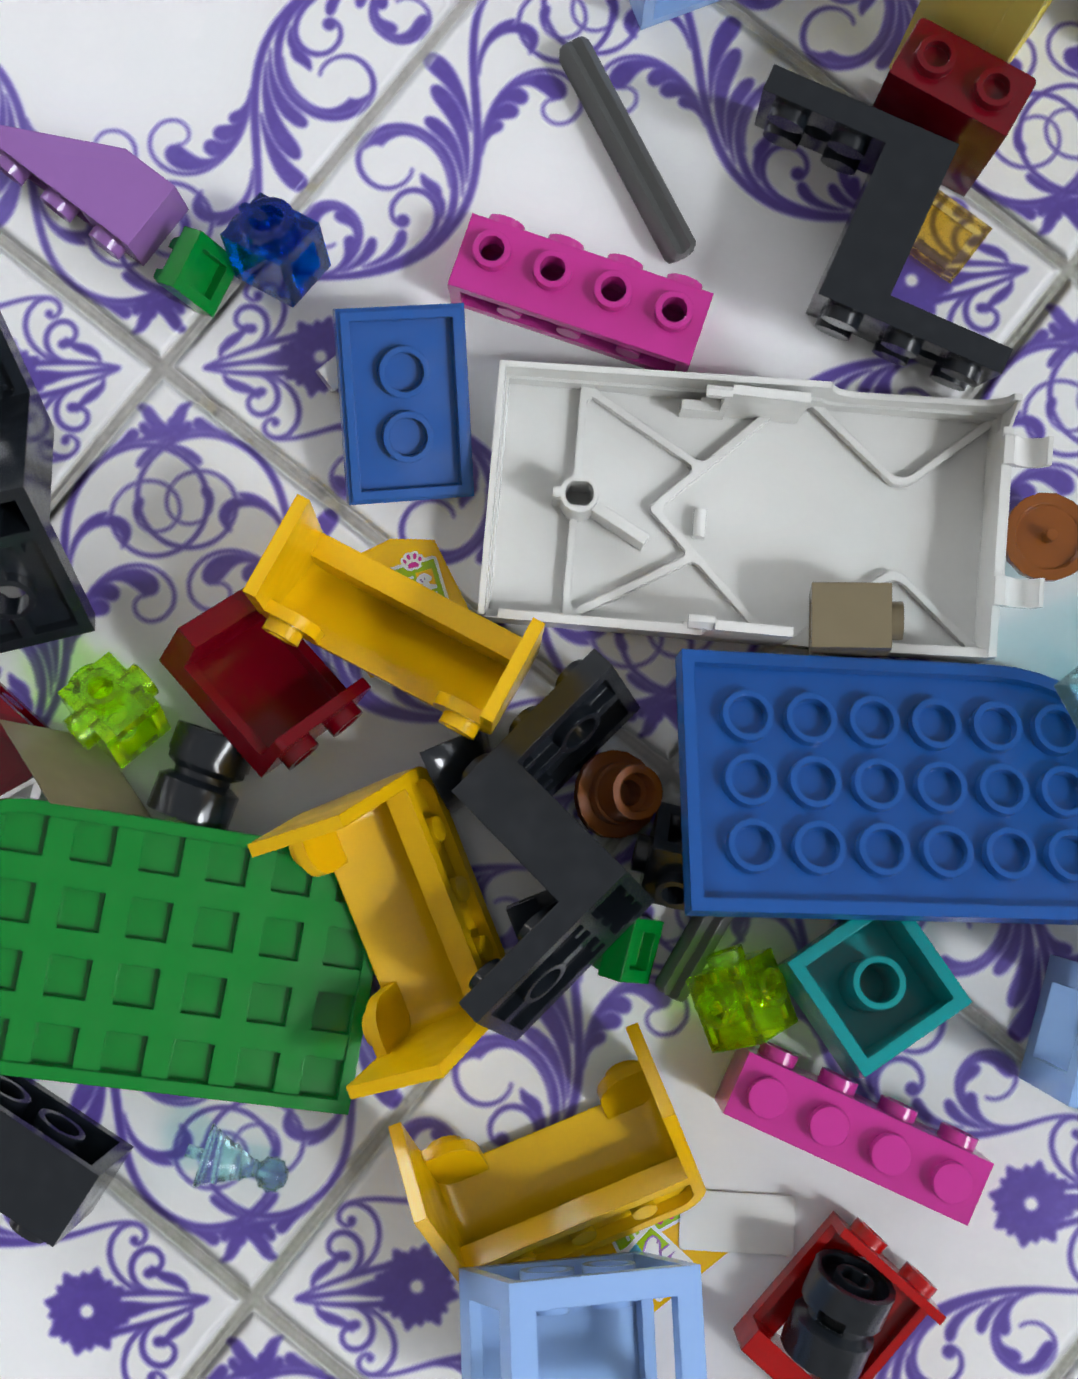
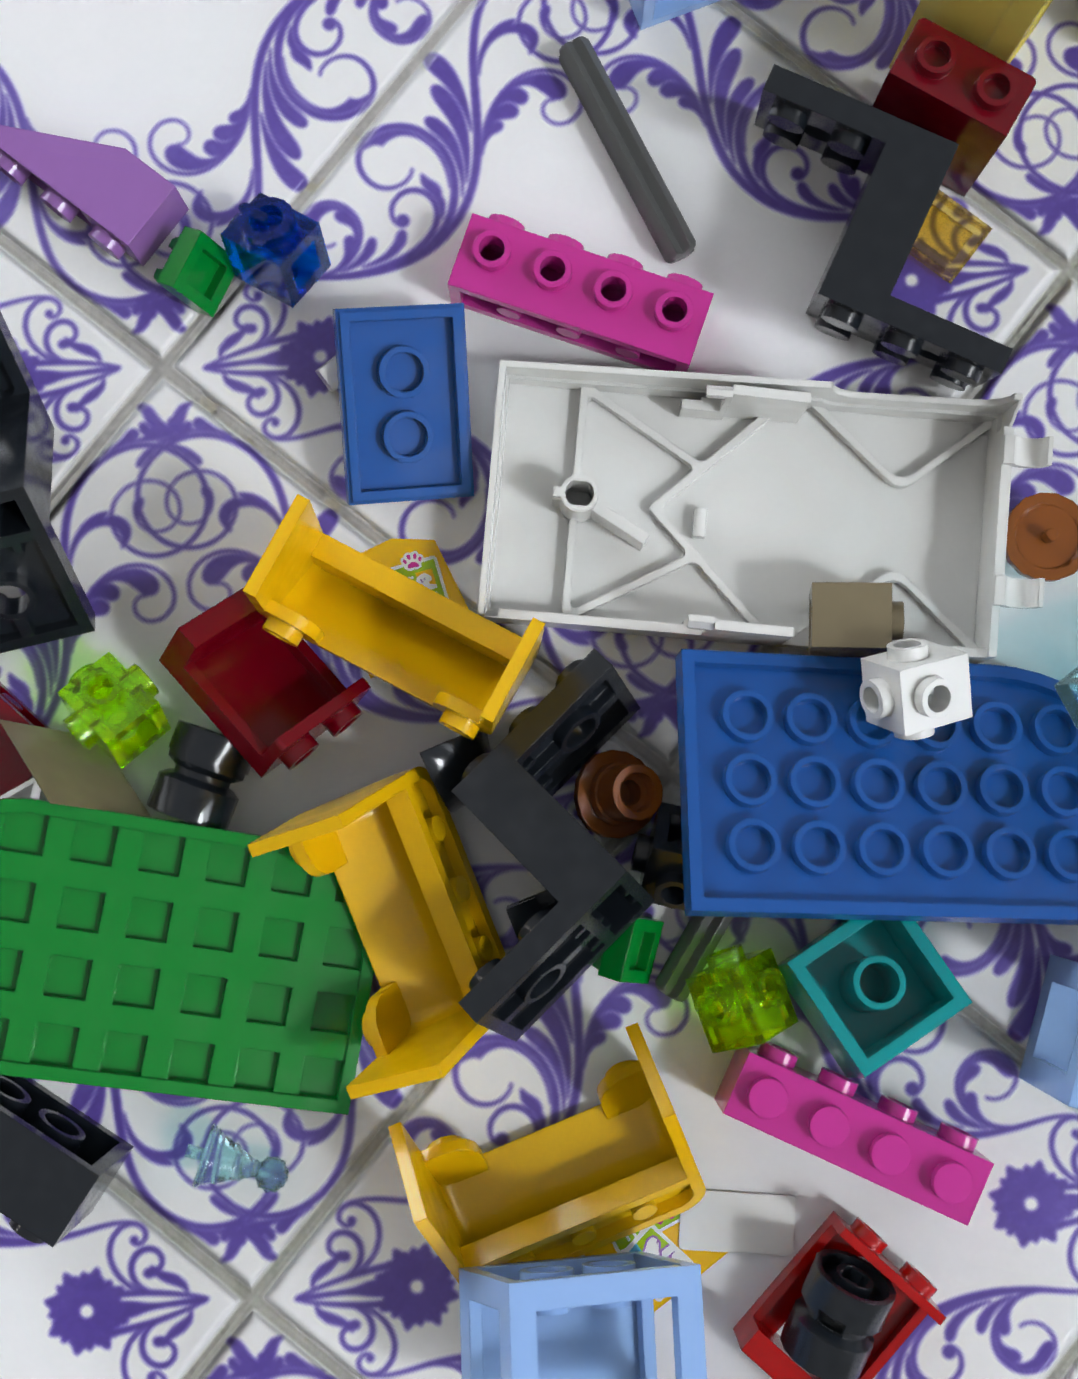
(916, 688): none -> white brick

